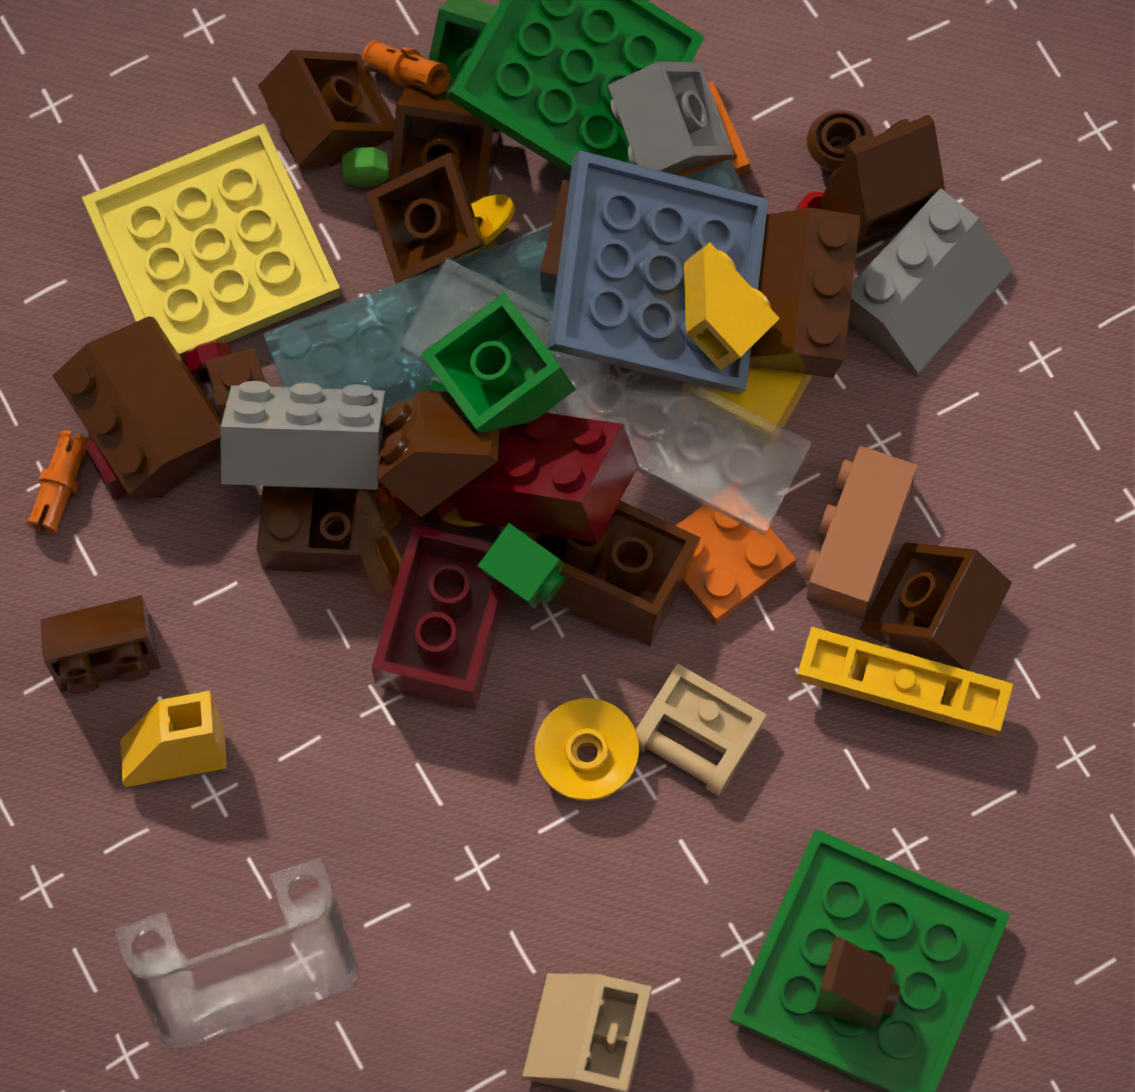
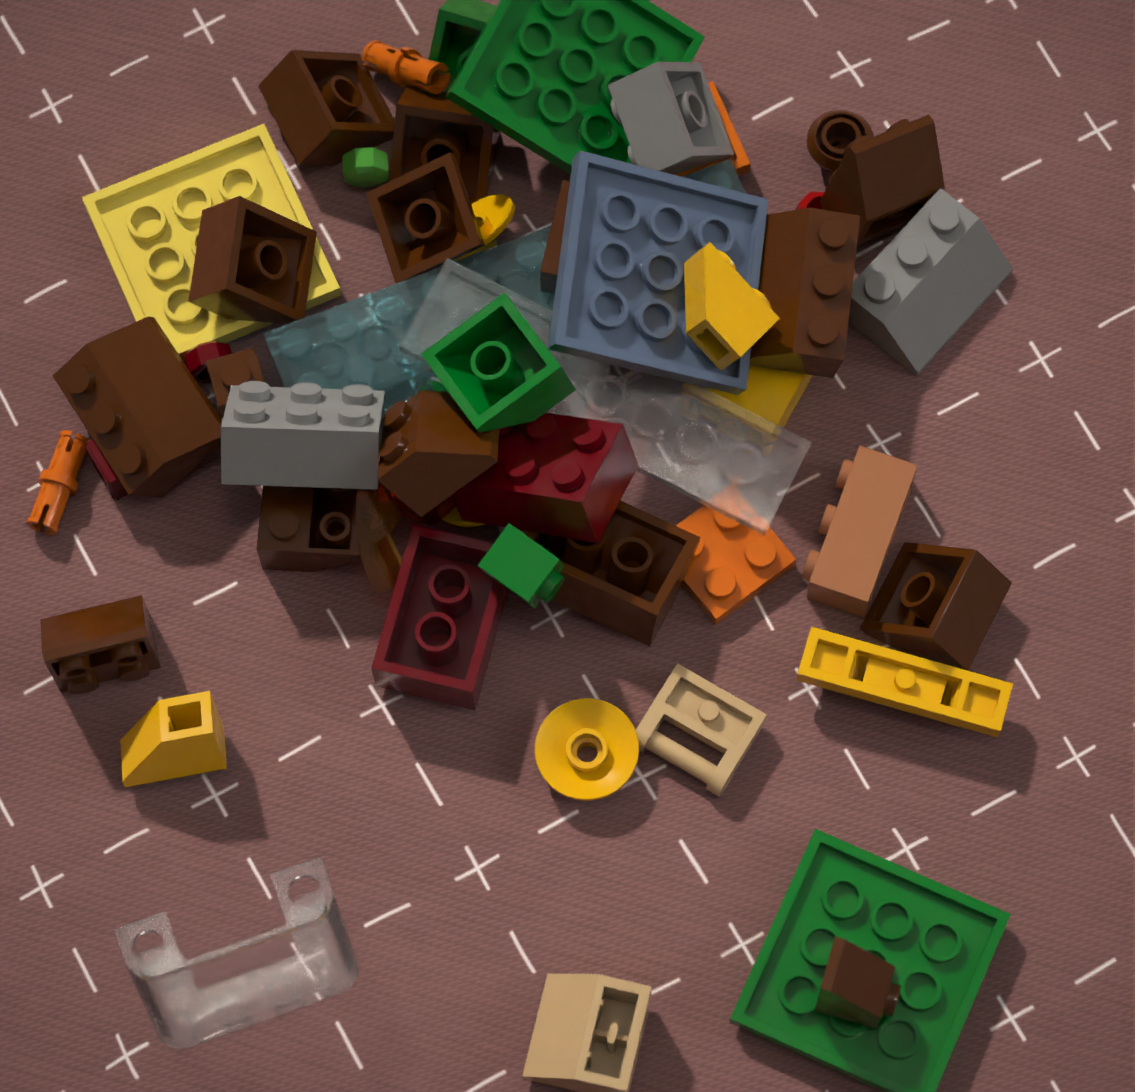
(252, 263): none -> reddish brown slope

